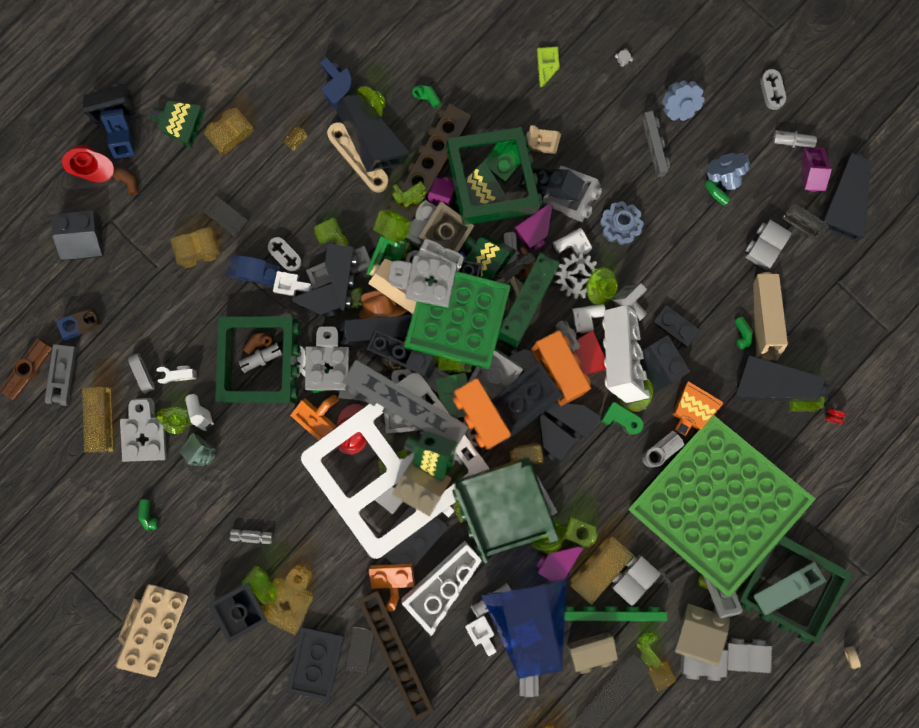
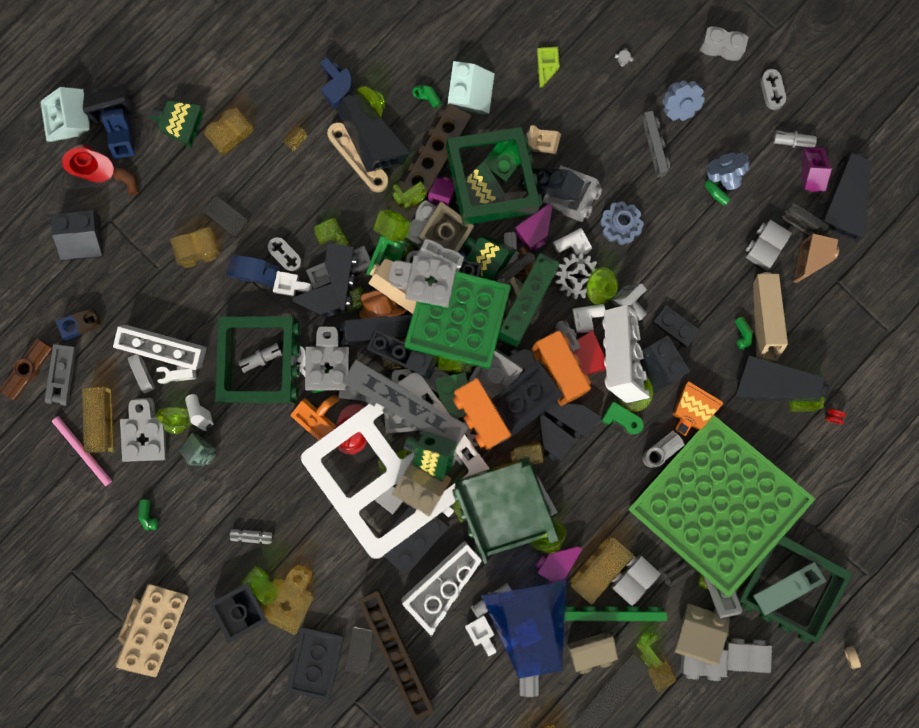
(64, 114): none -> light aqua slope
(76, 444): none -> bright pink bar
(159, 347): none -> white brick
(257, 340): reddish brown arm -> none
(392, 577): orange plate -> none
(471, 88): none -> light aqua slope
(572, 527): clear neon green brick -> none
(723, 43): none -> light grey brick
(814, 254): none -> medium nougat slope

